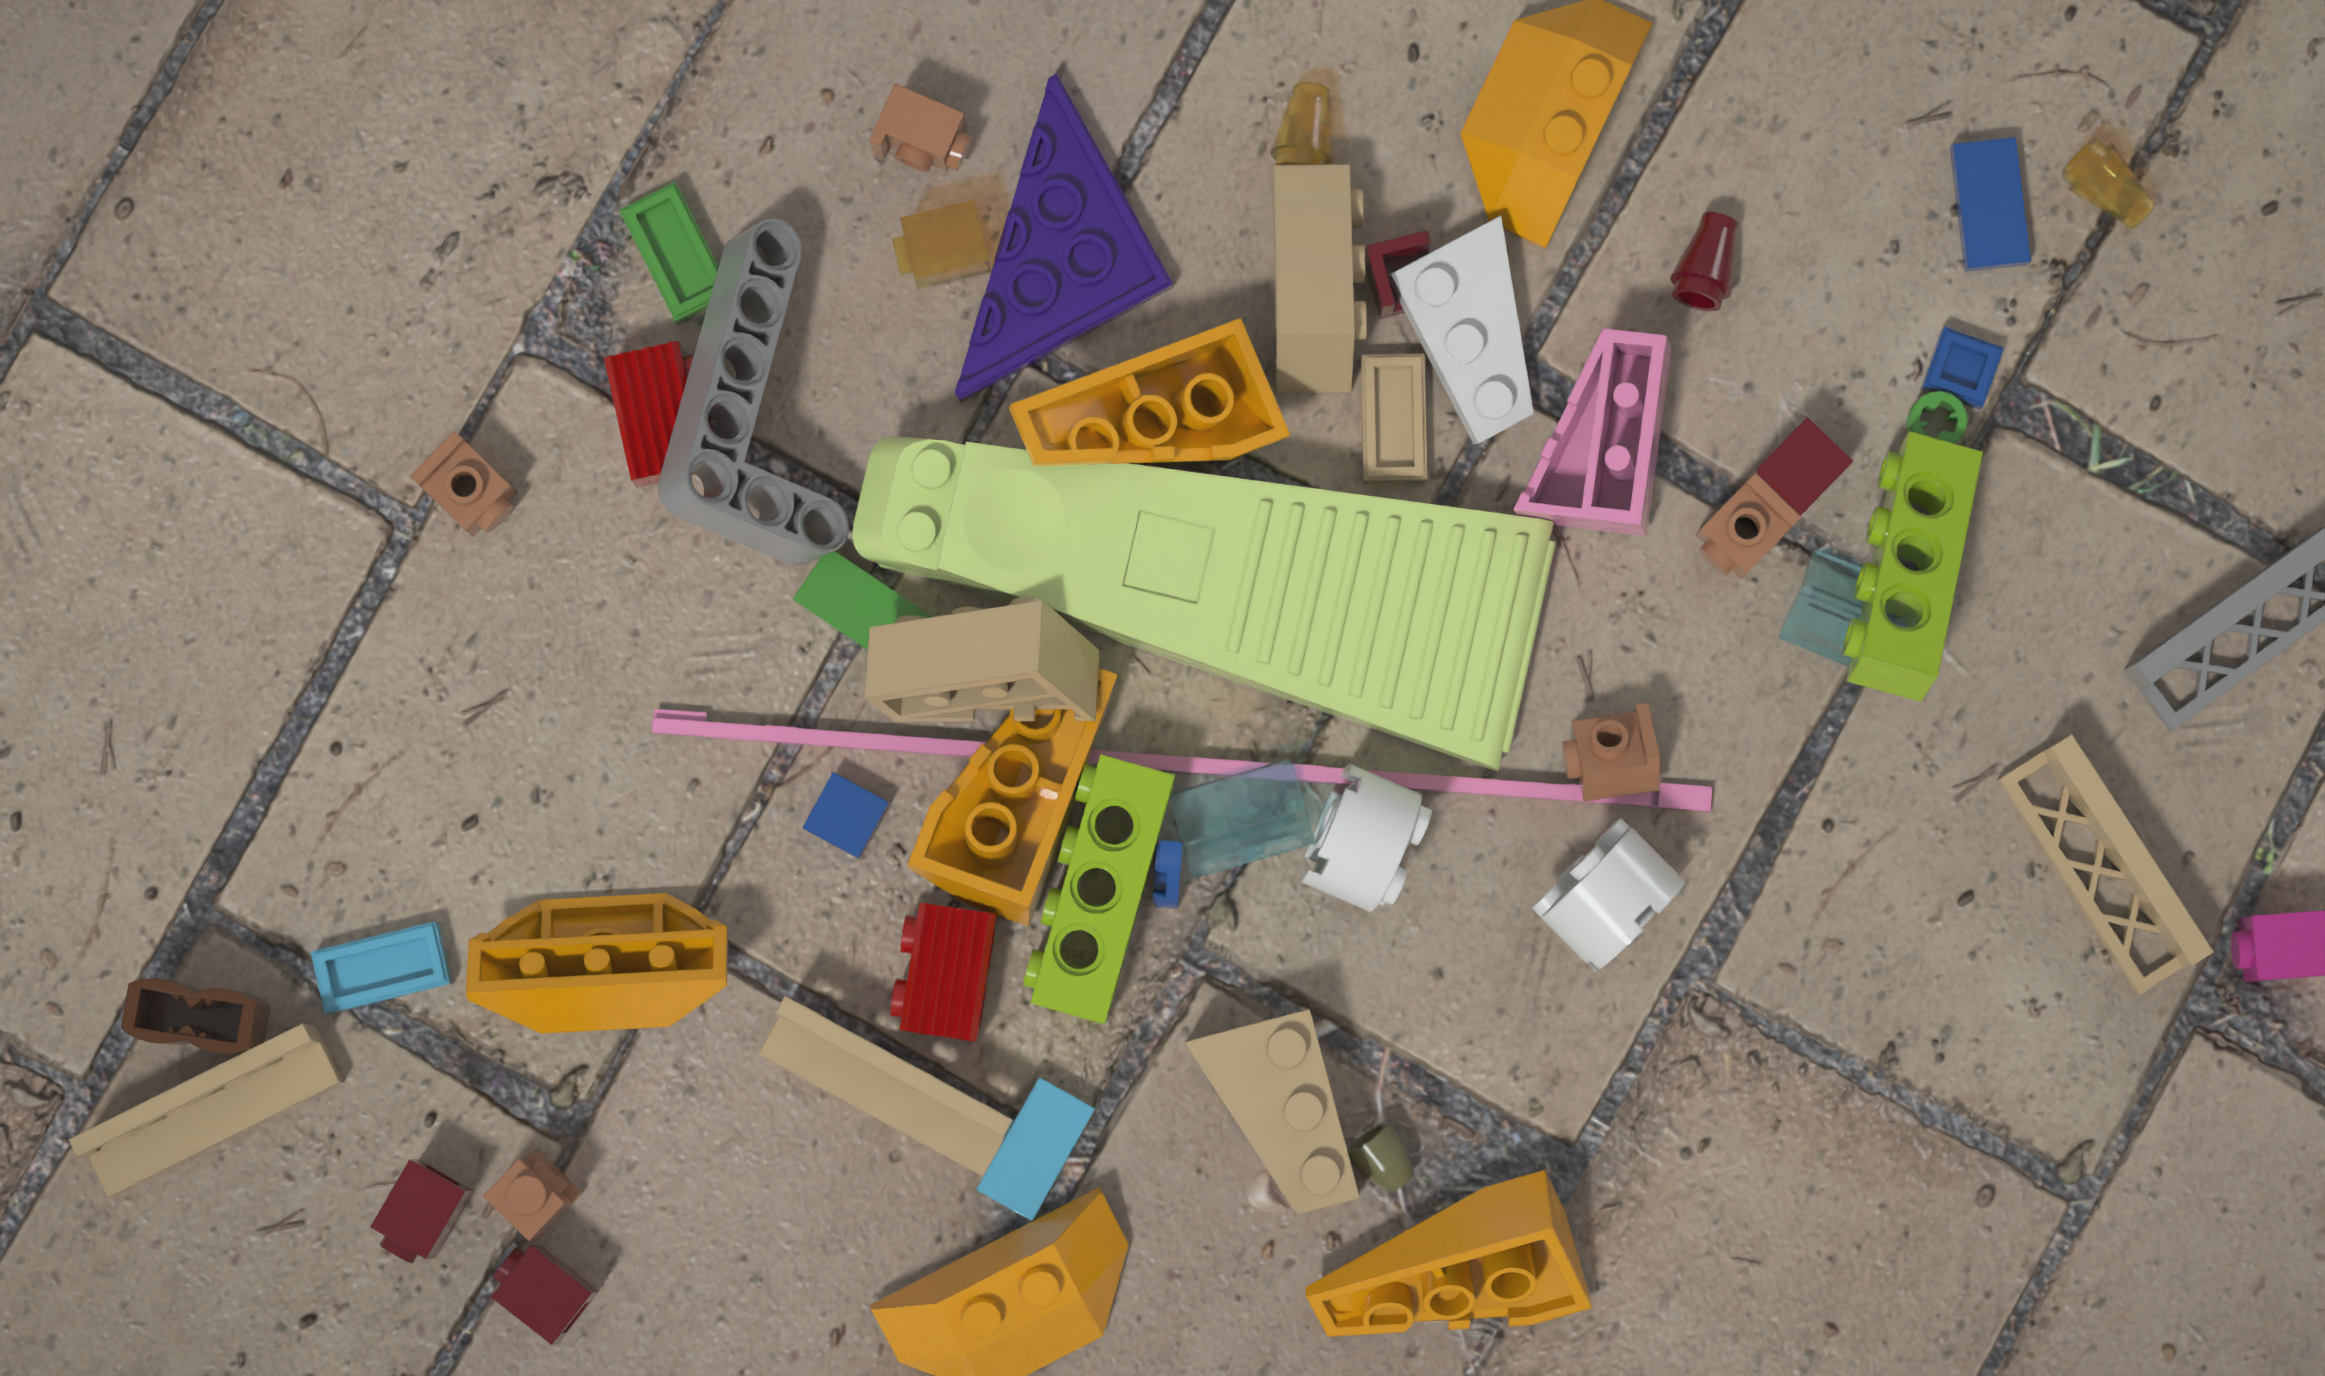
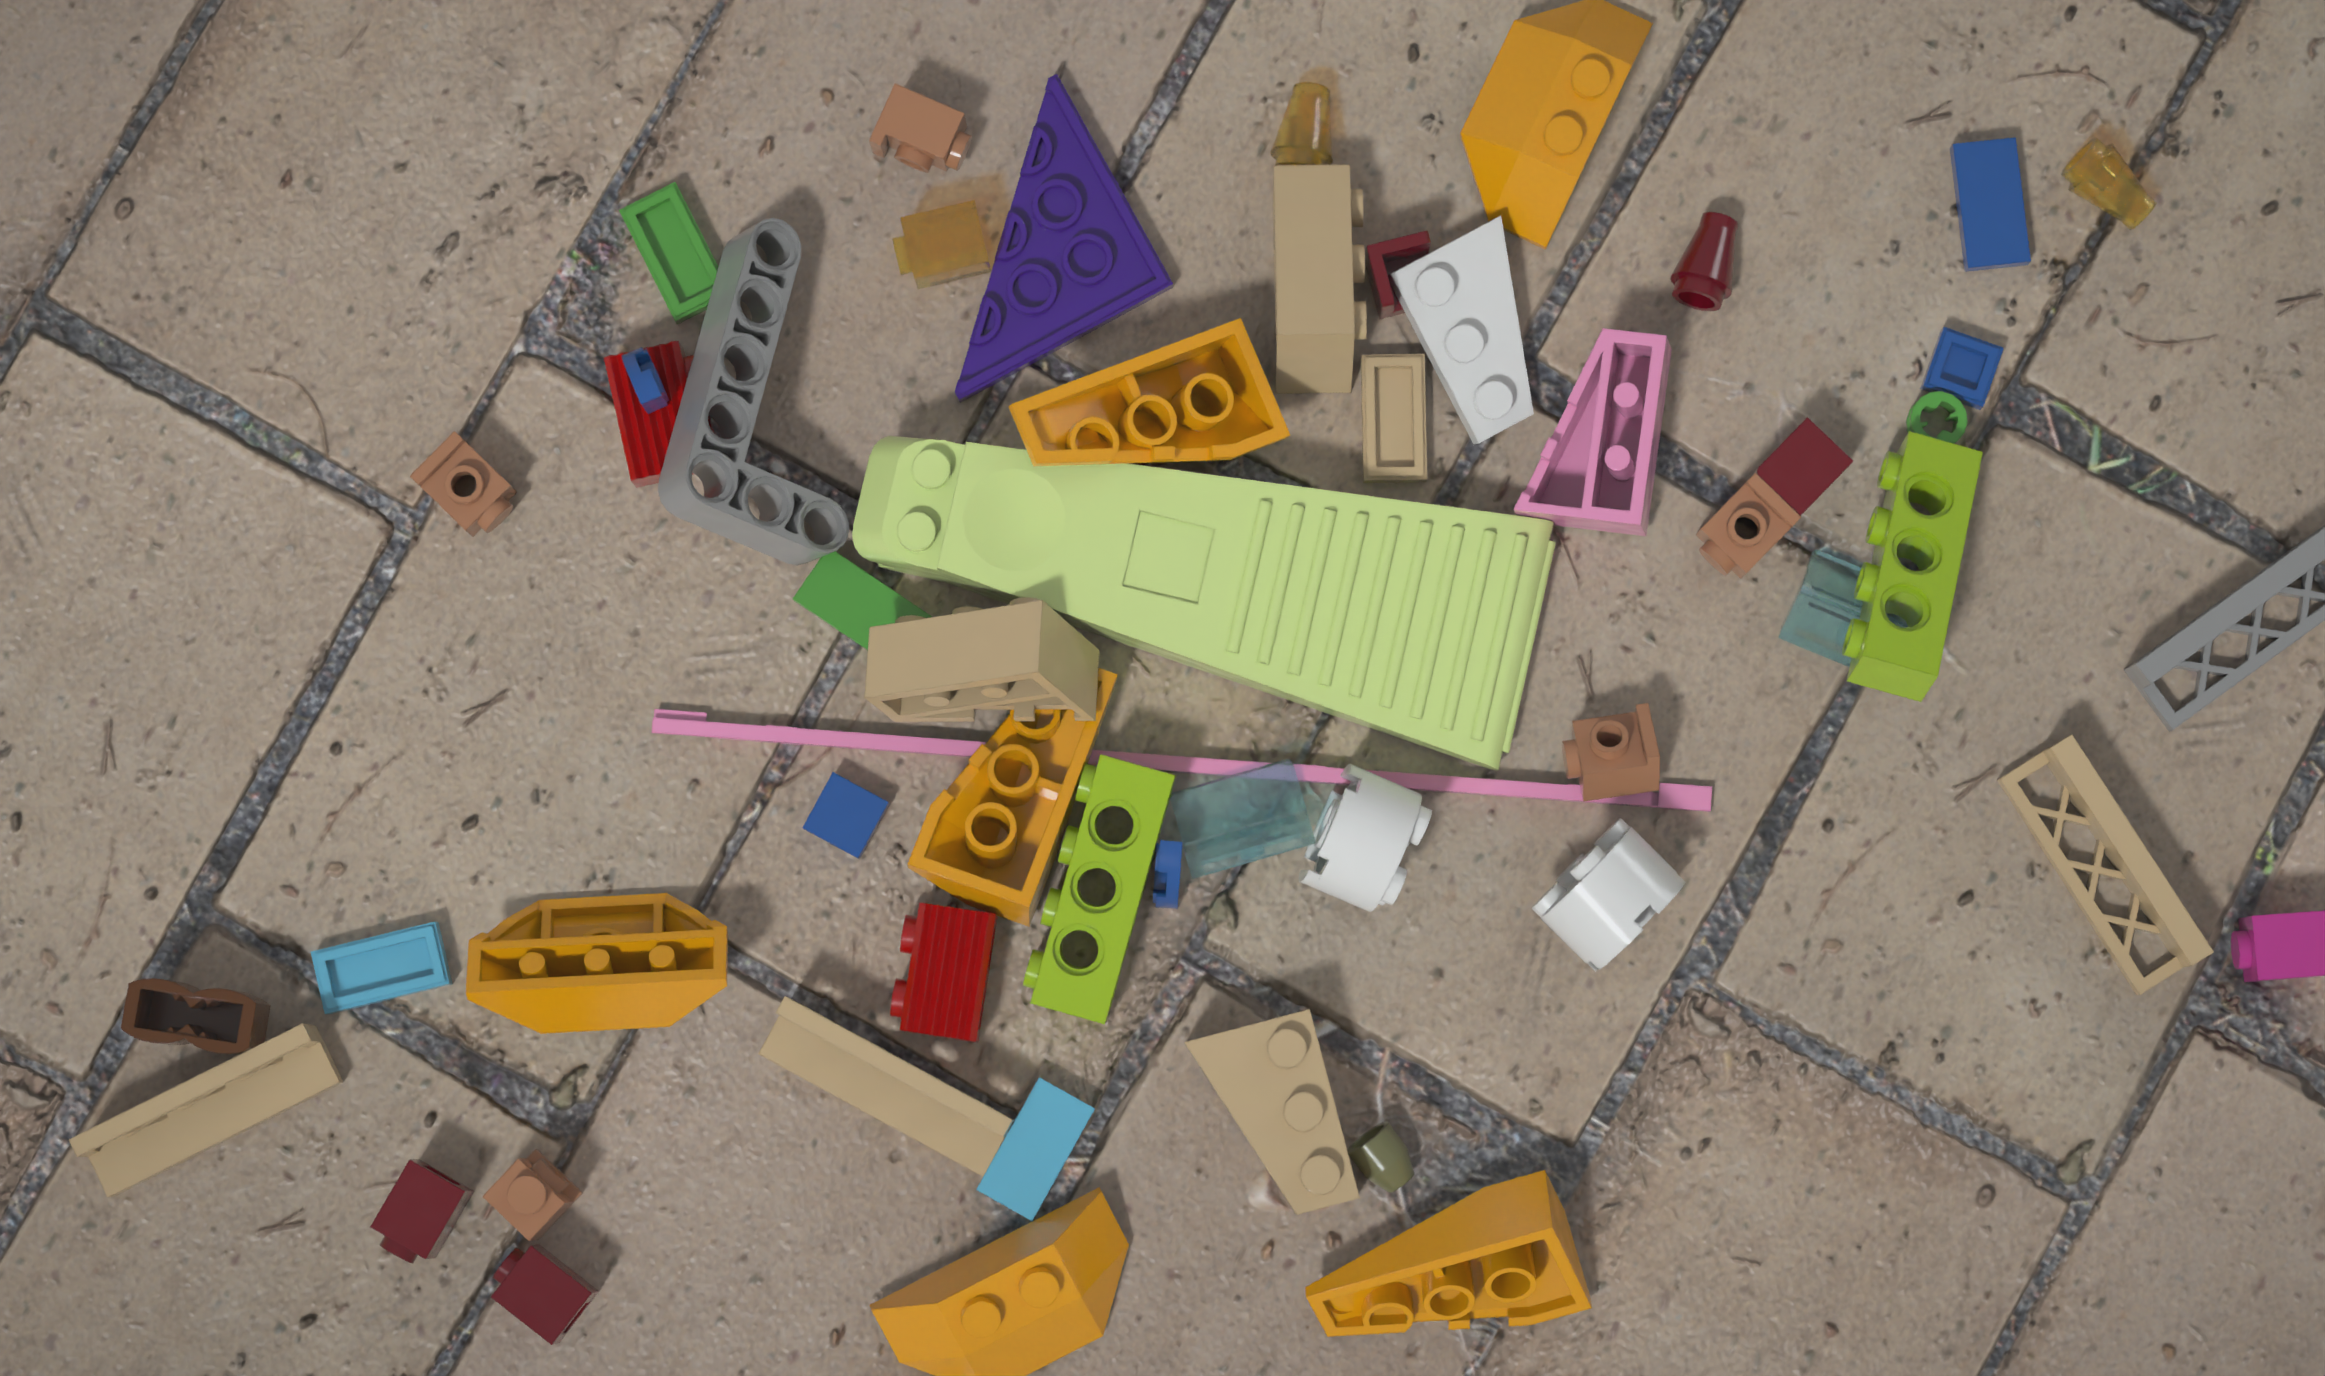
(645, 380): none -> blue tile

